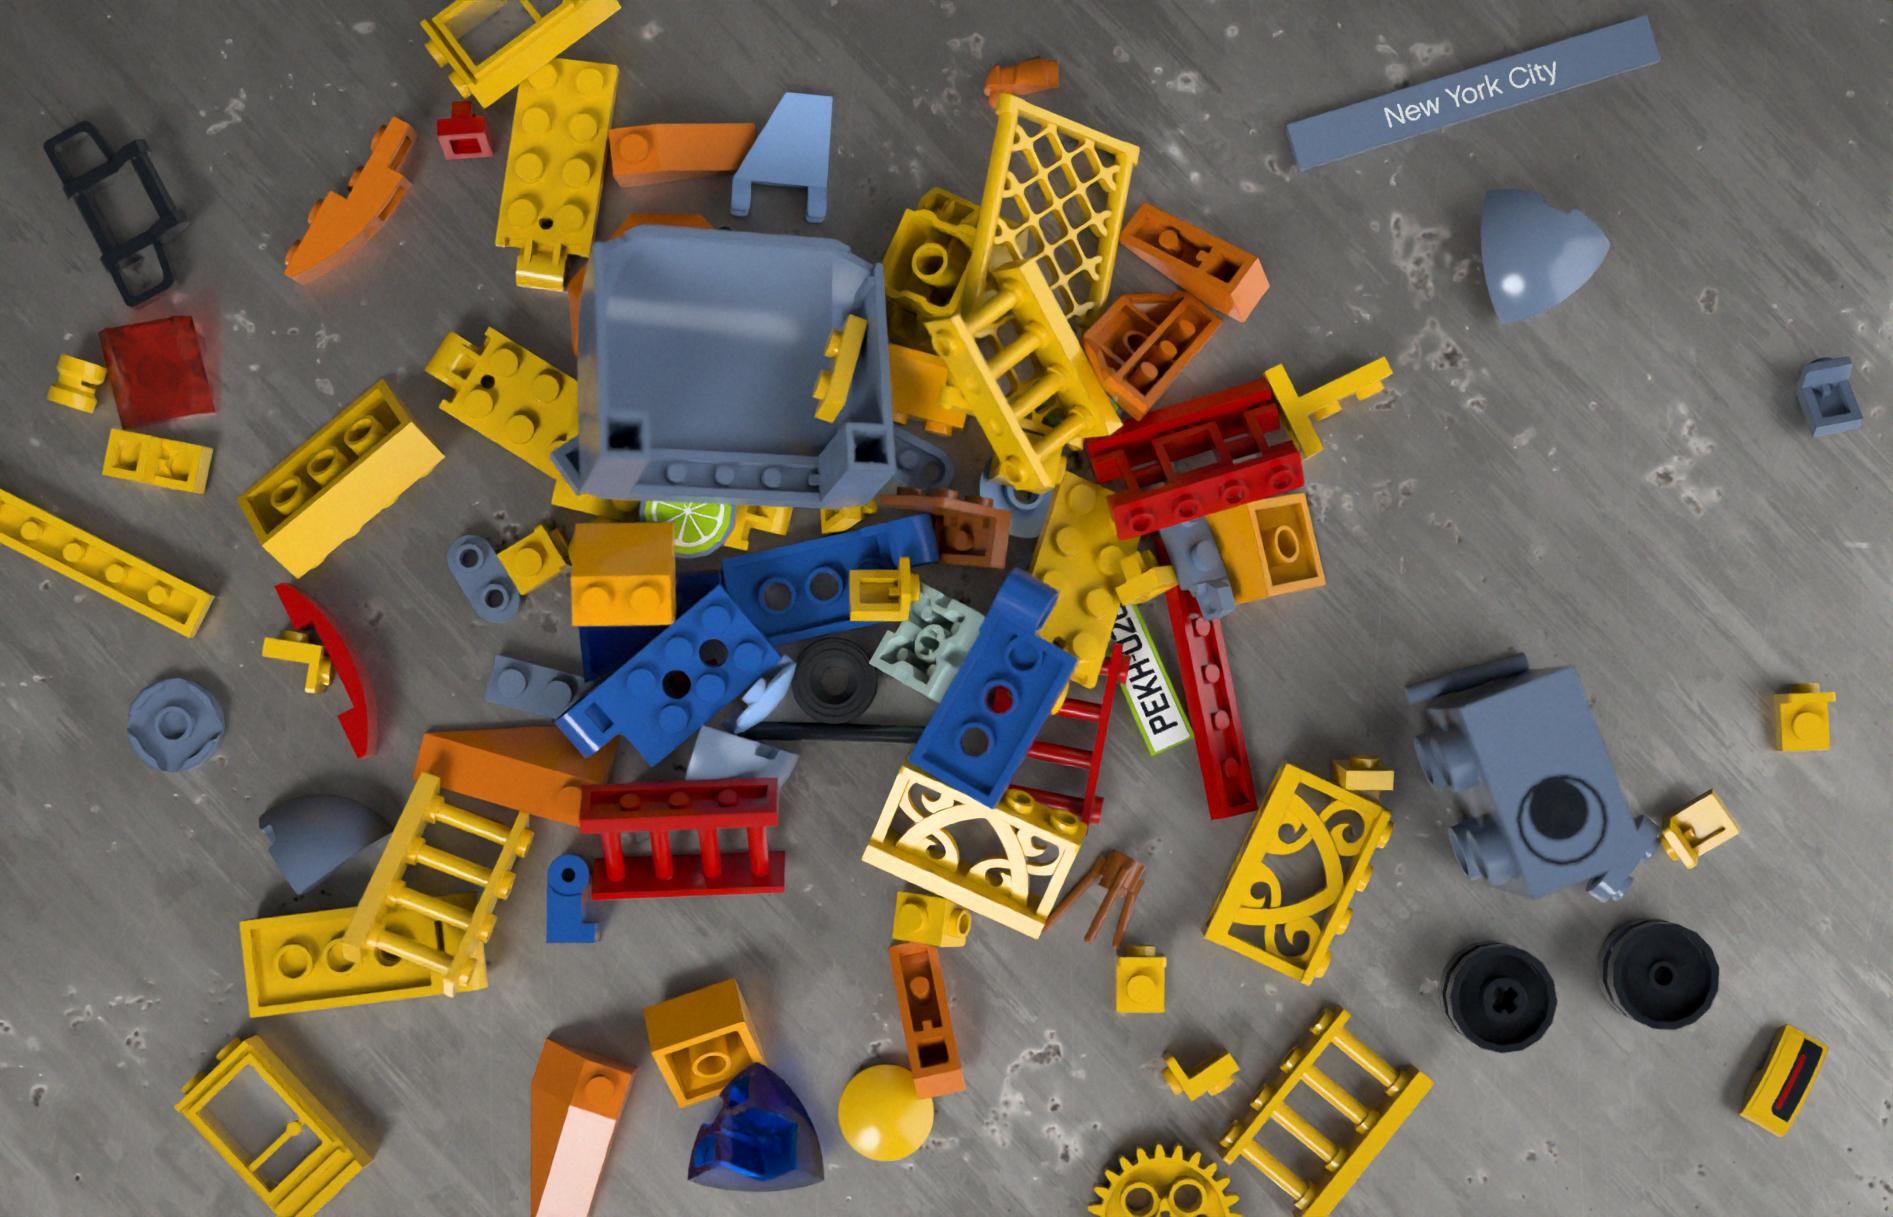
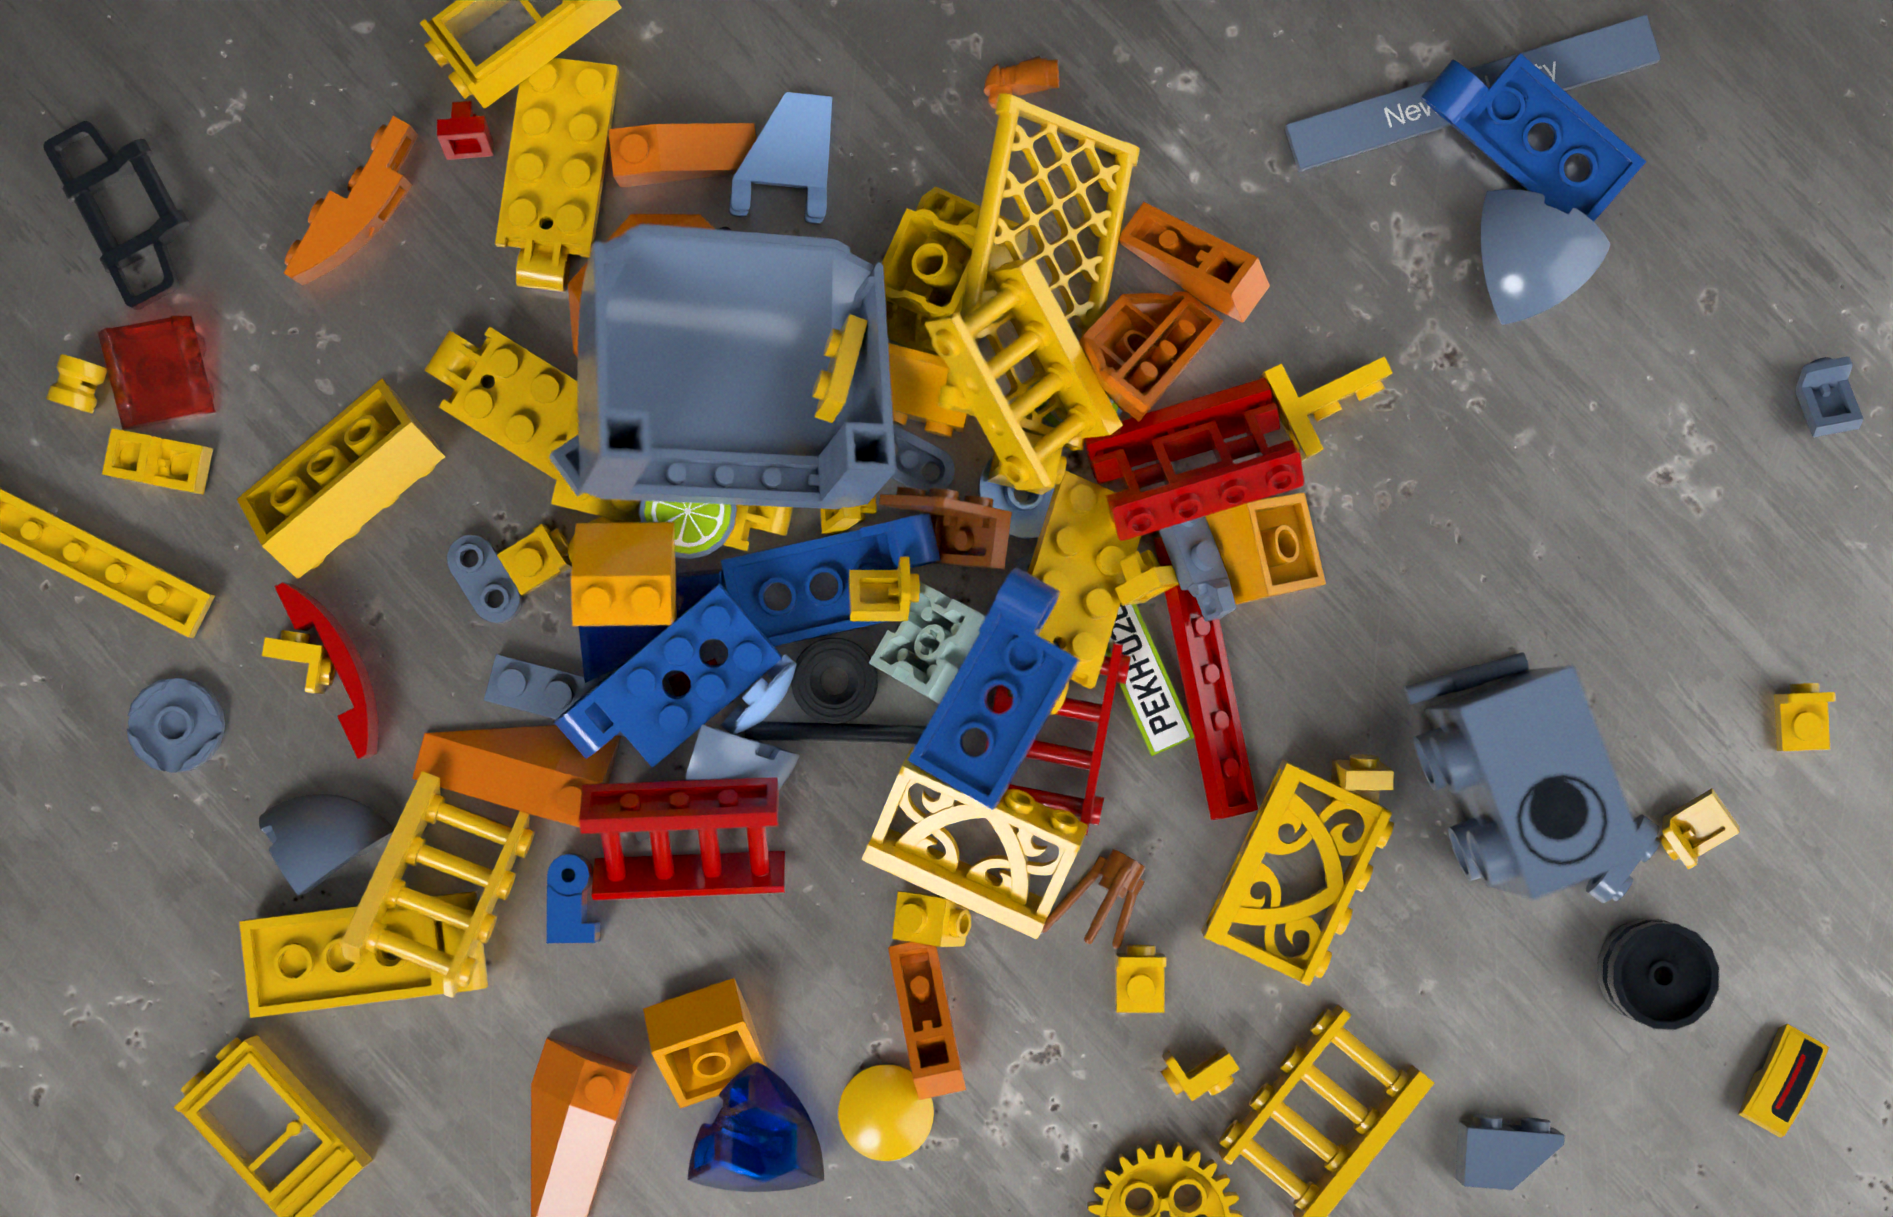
(1499, 125): none -> blue hinge
(1500, 1153): none -> sand blue slope
(1525, 1003): black wheel -> none

